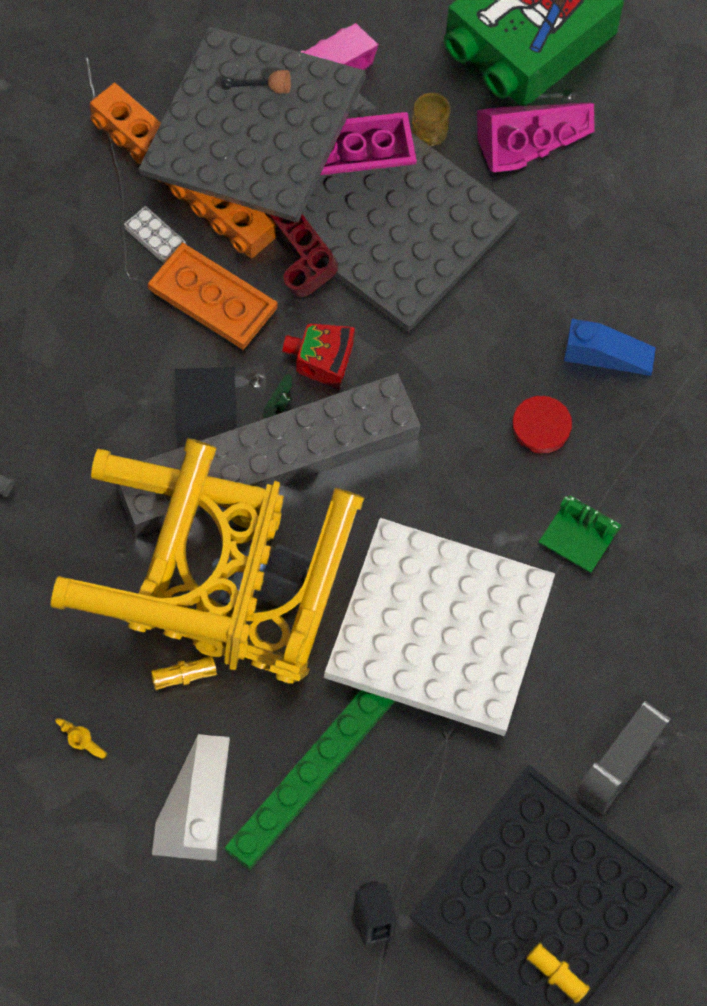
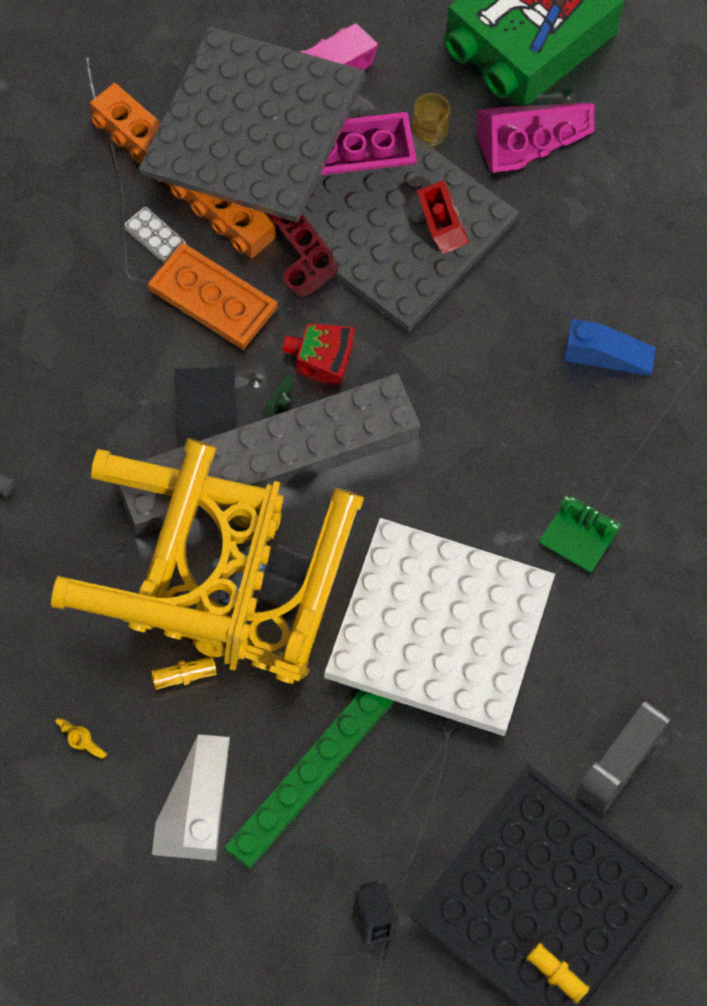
(278, 82): hinge -> none
(443, 216): none -> red brick
(542, 424): red tile -> none

